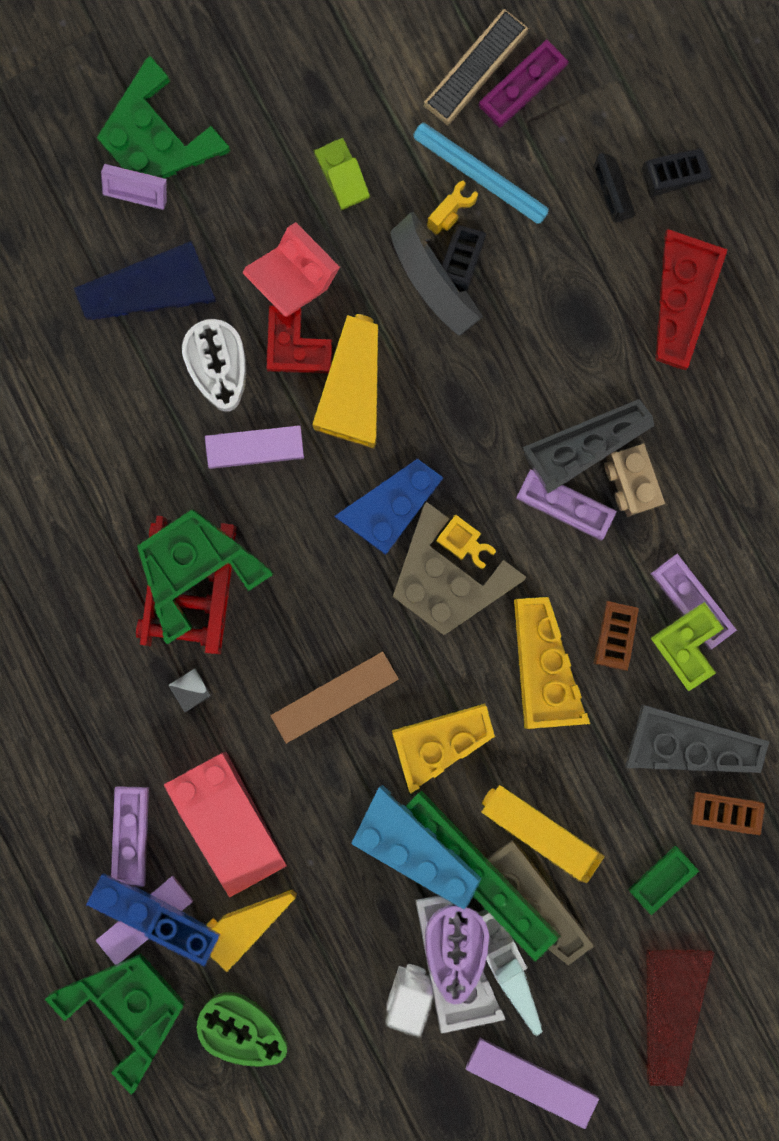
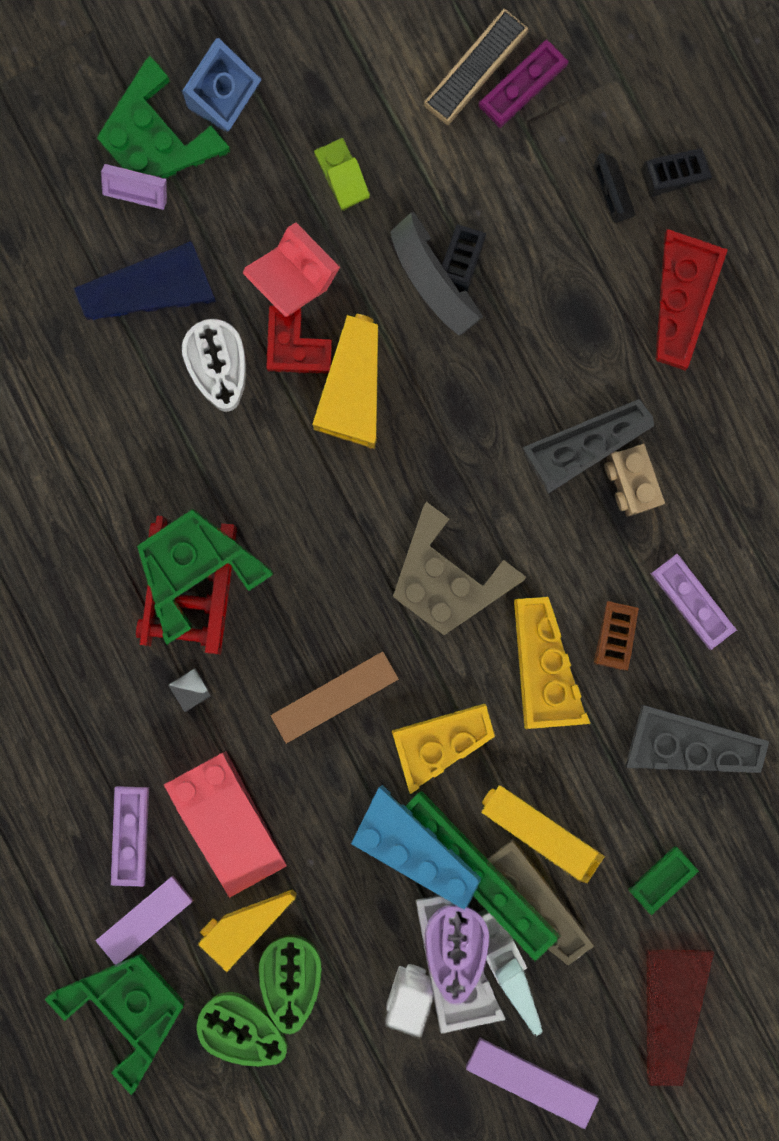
(154, 918): blue slope -> none
(220, 86): none -> medium blue slope
(254, 447): lavender tile -> none
(309, 978): none -> bright green piece
(391, 506): blue wing -> none
(445, 213): yellow plate -> none
(461, 539): yellow plate -> none
(481, 173): medium azure axle -> none
(567, 506): lavender tile -> none
(681, 641): lime tile -> none
(756, 813): dark orange slope -> none

